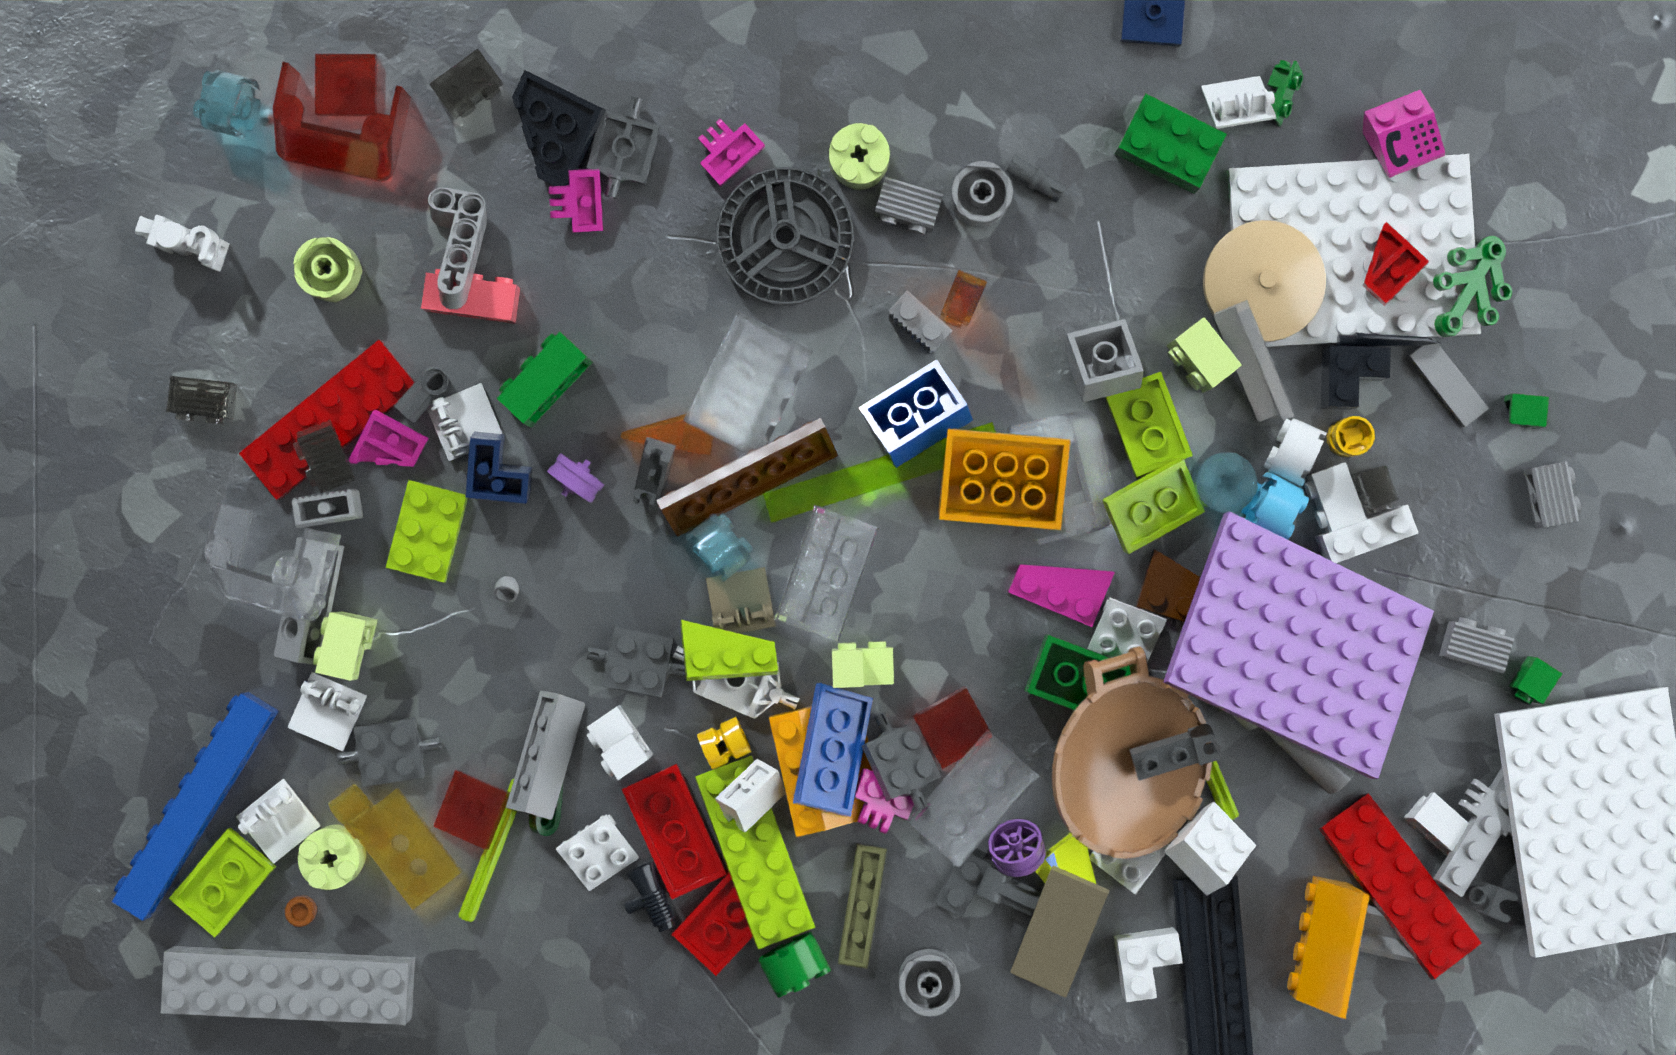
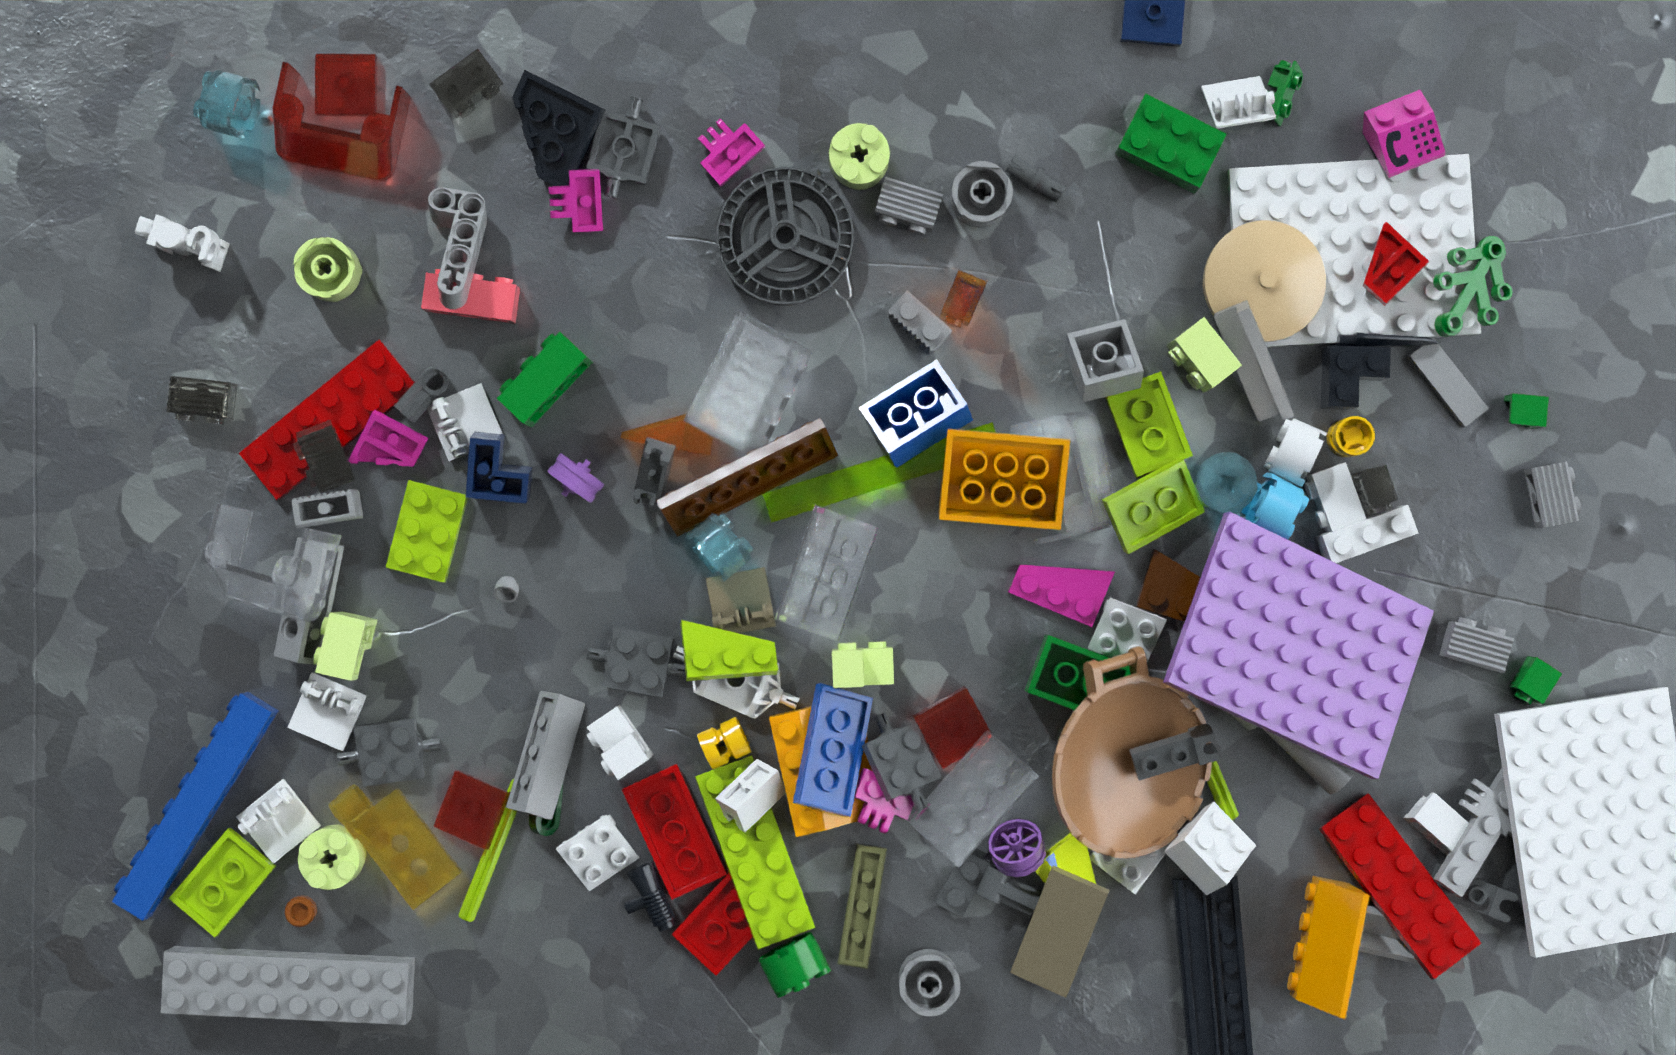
(1138, 955): white brick -> none

